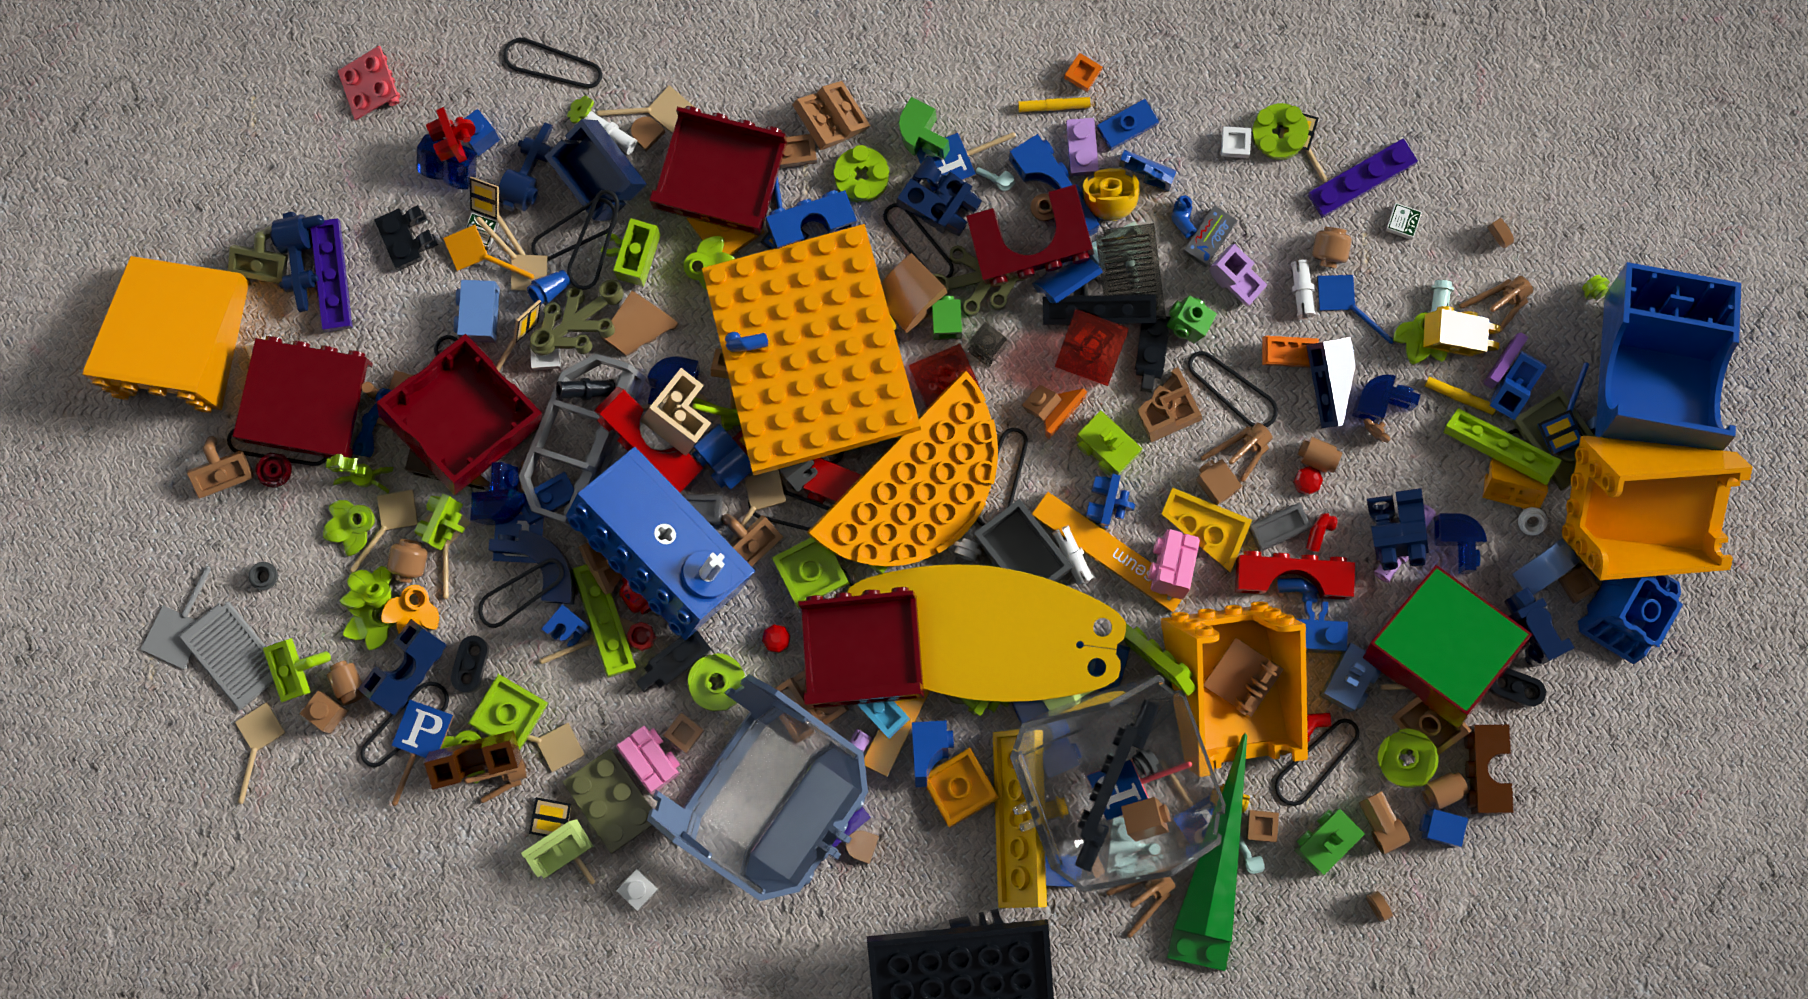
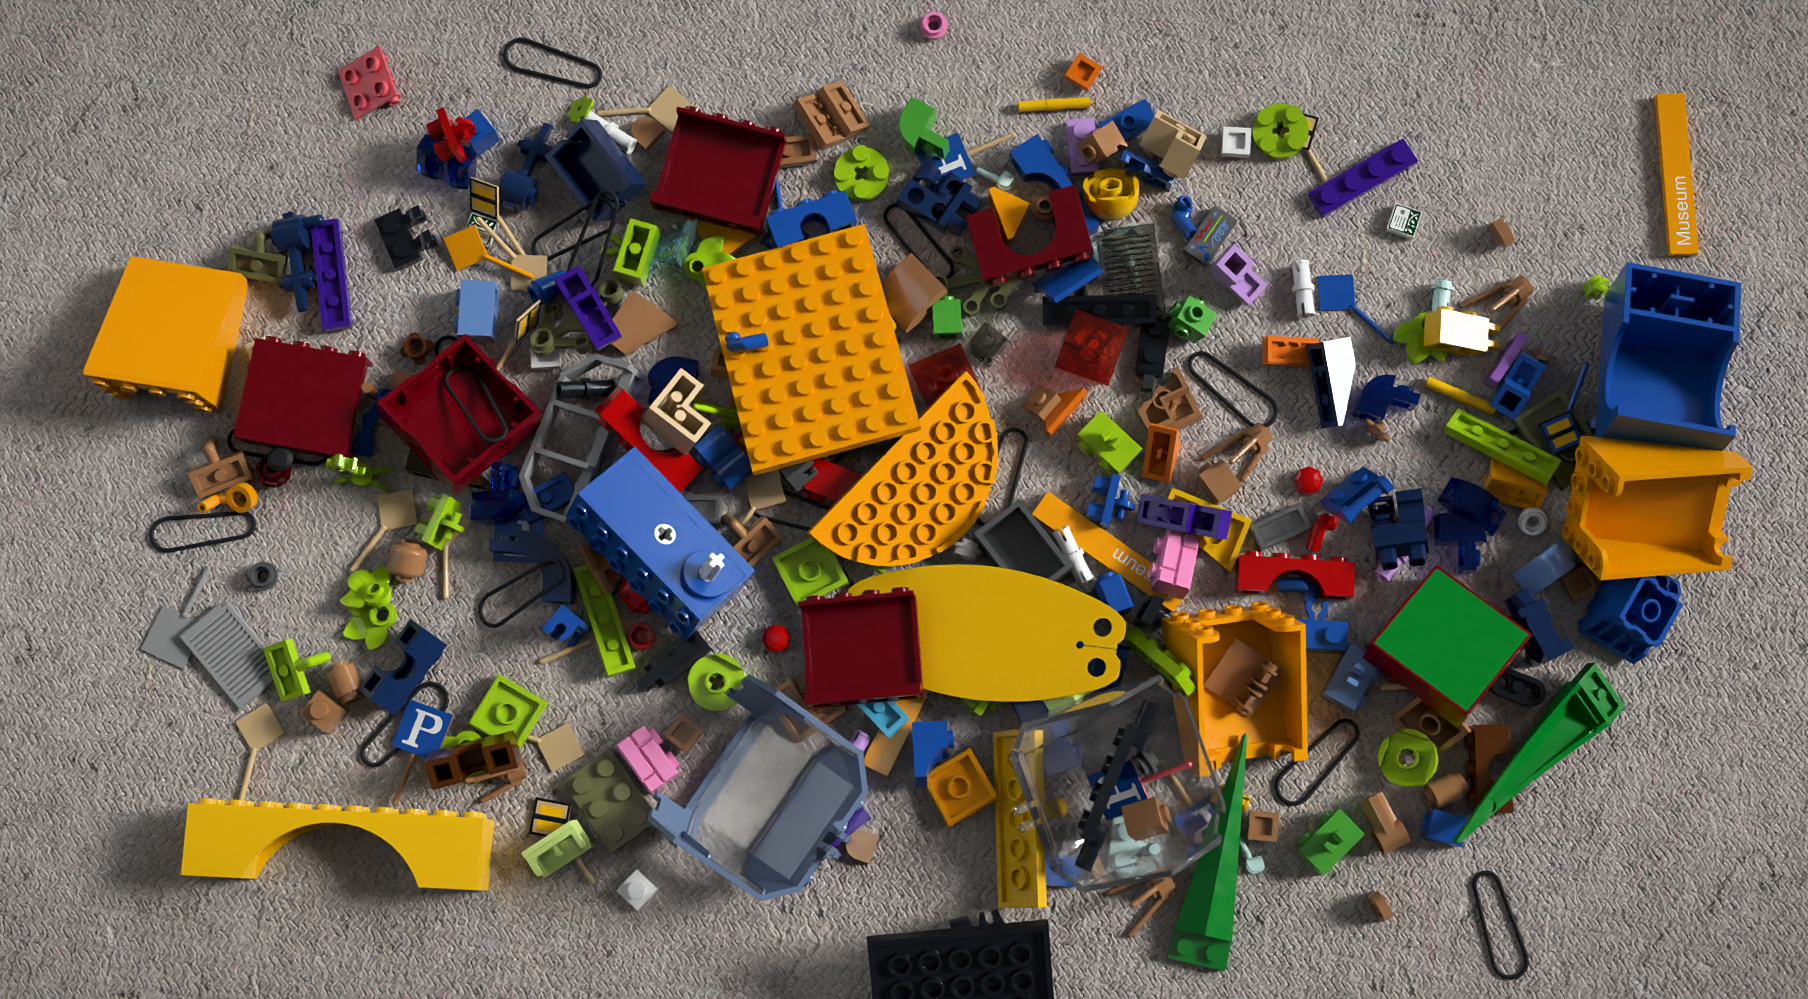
(193, 516): none -> black piece
(233, 497): none -> light orange plate
(241, 838): none -> yellow arch
(280, 458): none -> black piece
(344, 525): lime plate -> none
(400, 610): light orange plate -> none
(411, 342): none -> reddish brown plate
(466, 367): none -> black piece
(469, 664): black plate -> none
(587, 308): none -> dark purple slope
(678, 244): none -> clear light blue slope
(930, 18): none -> bright pink plate
(1010, 213): none -> light orange slope
(1102, 143): none -> medium nougat window
(1113, 592): none -> blue brick
(1150, 613): none -> black plate
(1161, 452): none -> orange slope
(1172, 142): none -> tan brick
(1184, 516): none -> dark purple slope
(1317, 721): red arm -> none
(1319, 455): medium nougat brick -> none
(1331, 246): medium nougat head -> none
(1355, 494): none -> blue plate
(1473, 501): none -> clear blue brick
(1486, 934): none -> black piece
(1541, 357): none -> medium nougat plant
(1572, 718): none -> green plate
(1676, 175): none -> light orange tile

